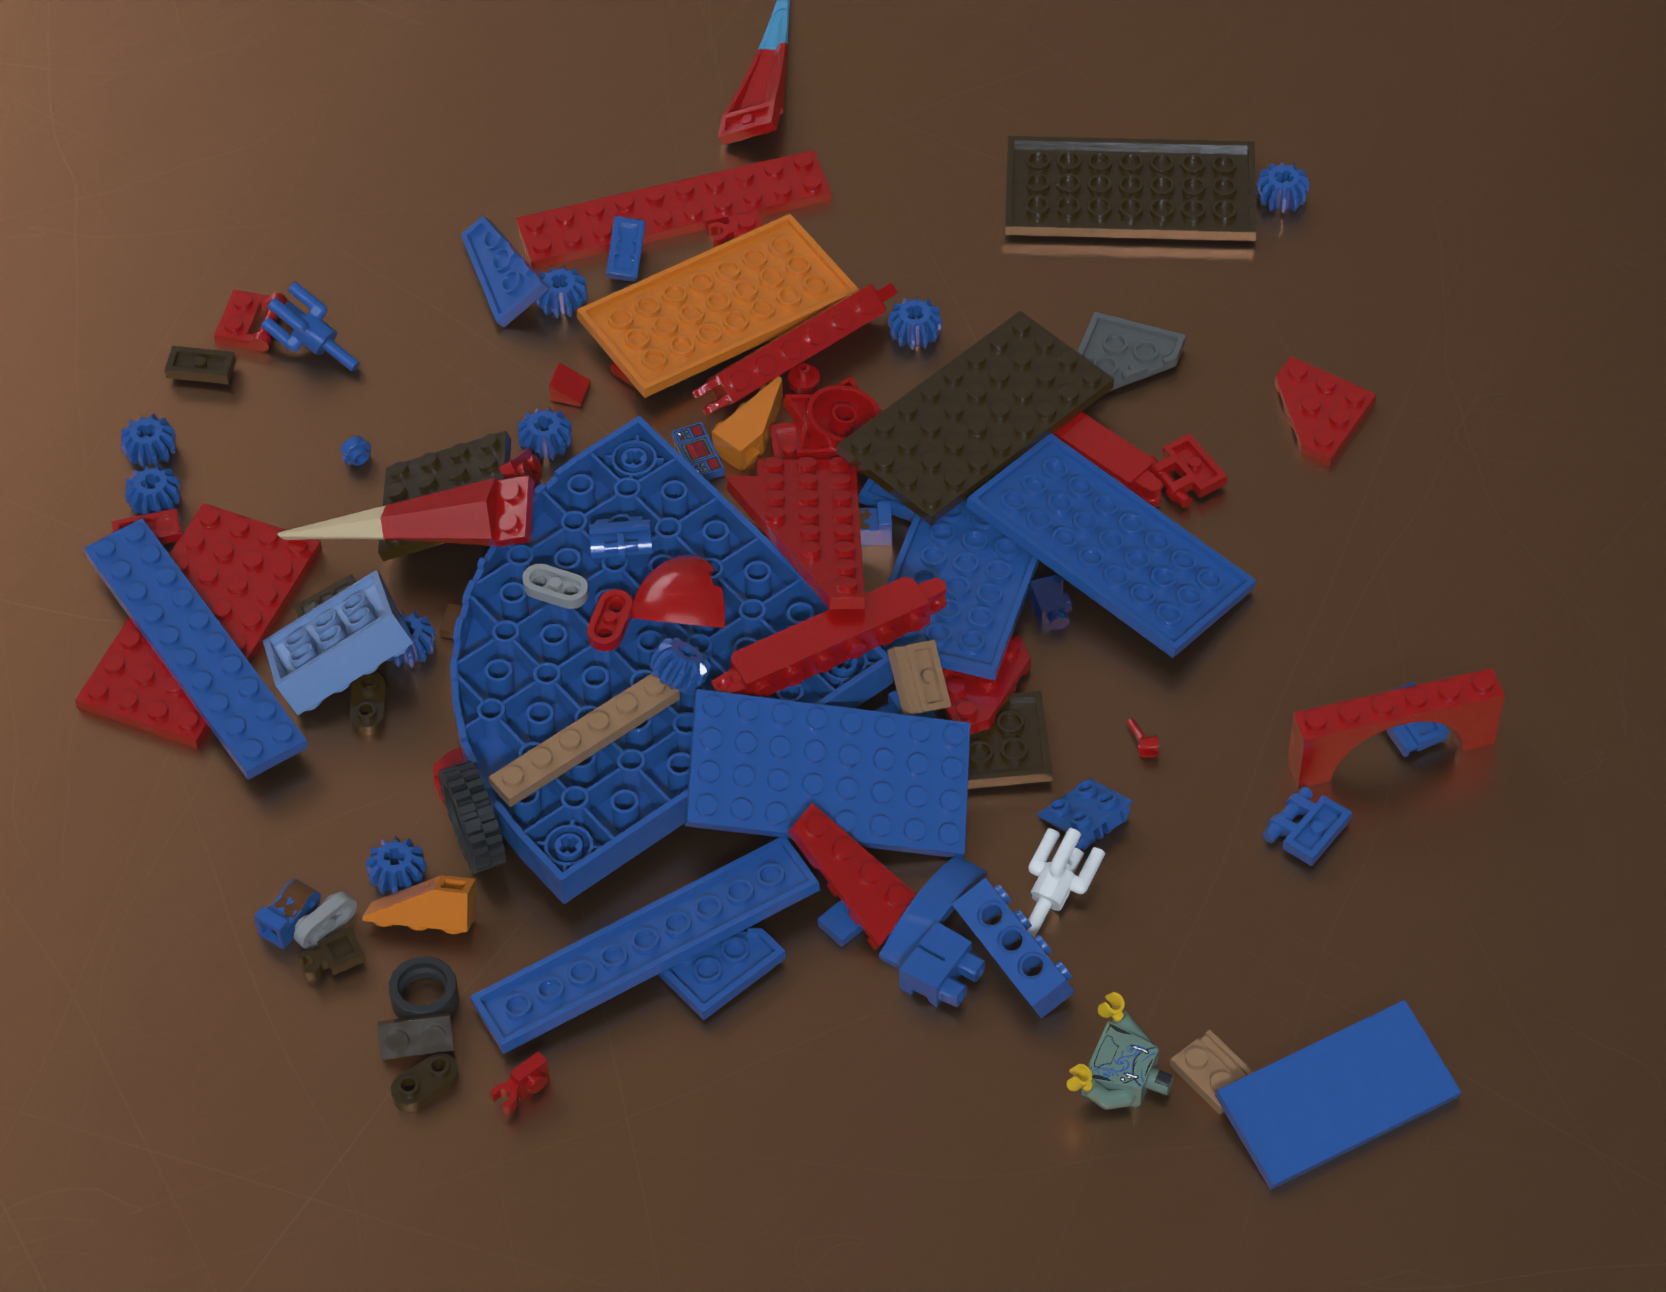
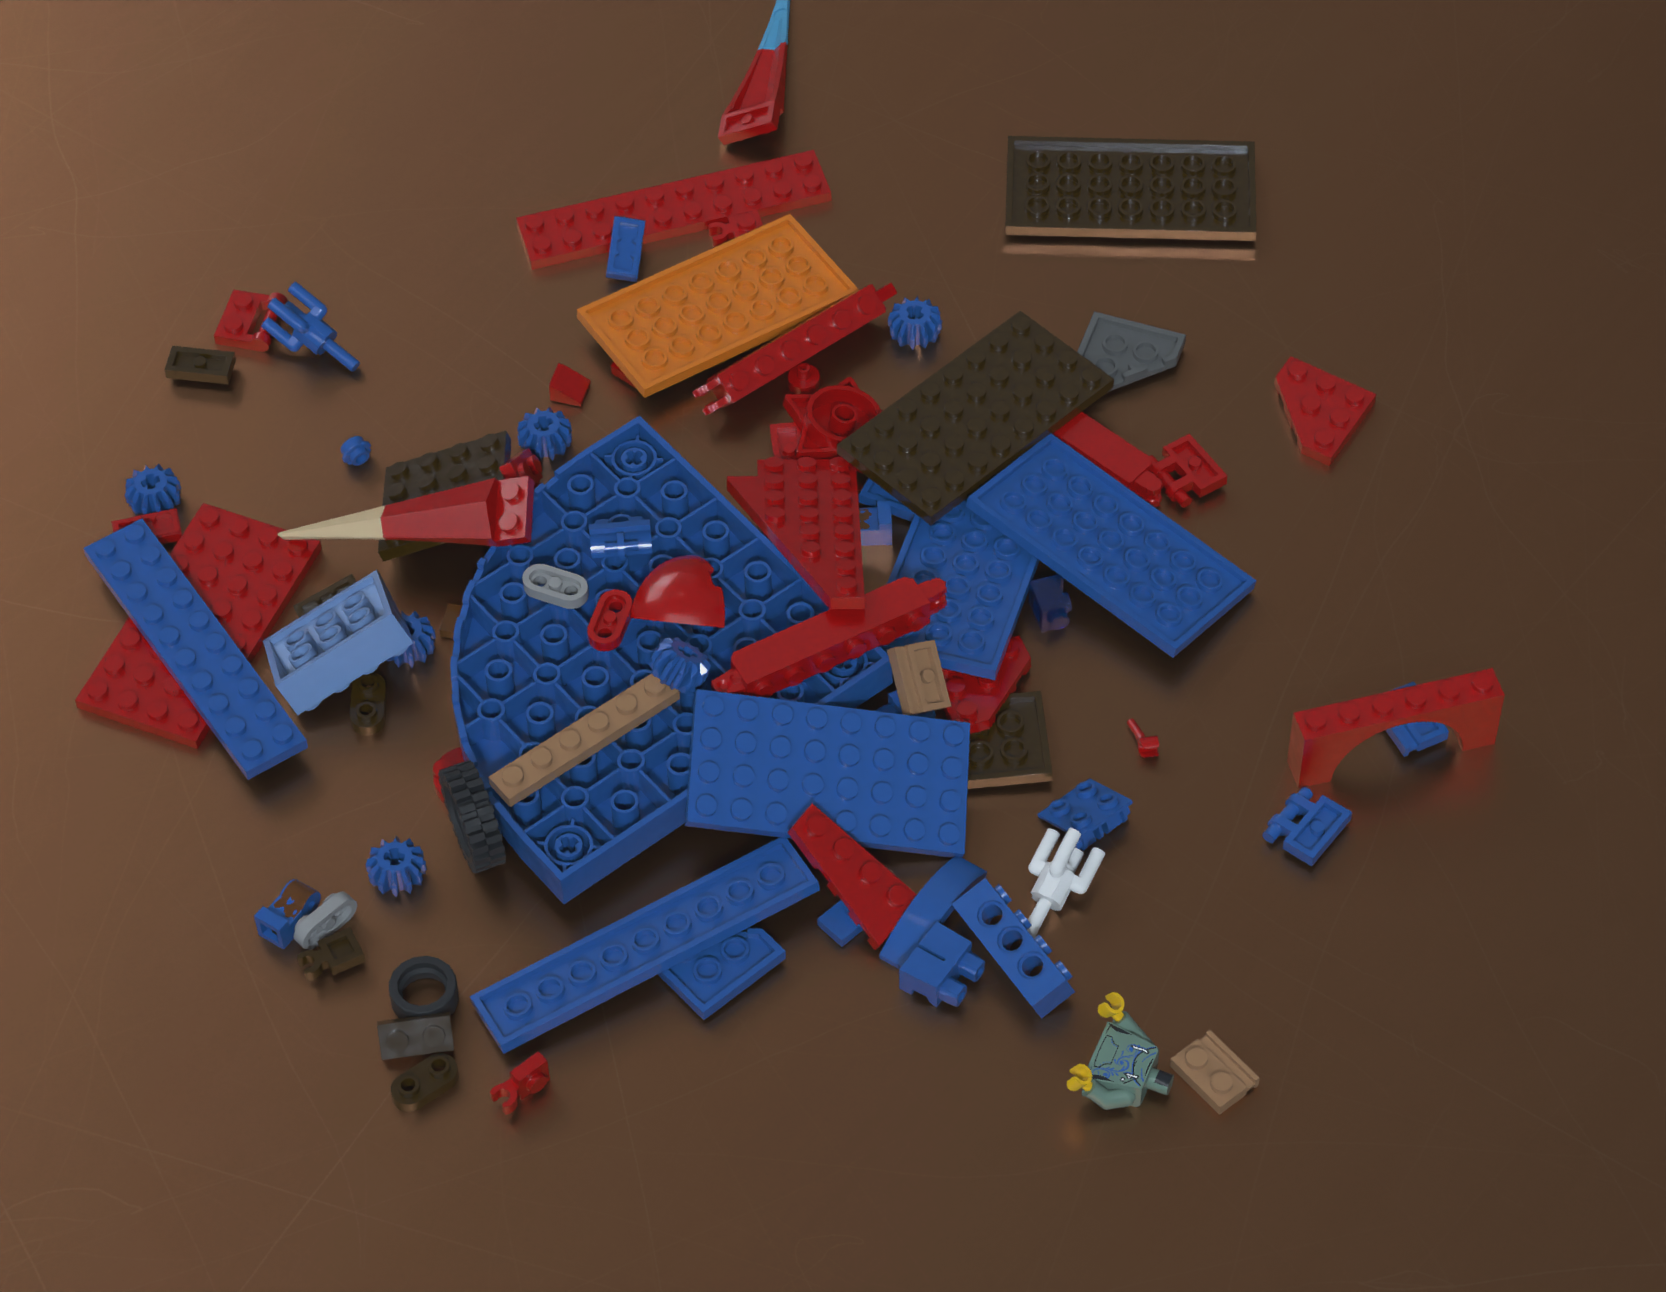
(148, 441): blue gear -> none
(436, 904): orange slope -> none
(502, 271): blue wing -> none
(565, 294): blue gear -> none
(697, 449): tile -> none
(747, 431): orange slope -> none
(1282, 187): blue gear -> none
(1337, 1094): blue tile -> none

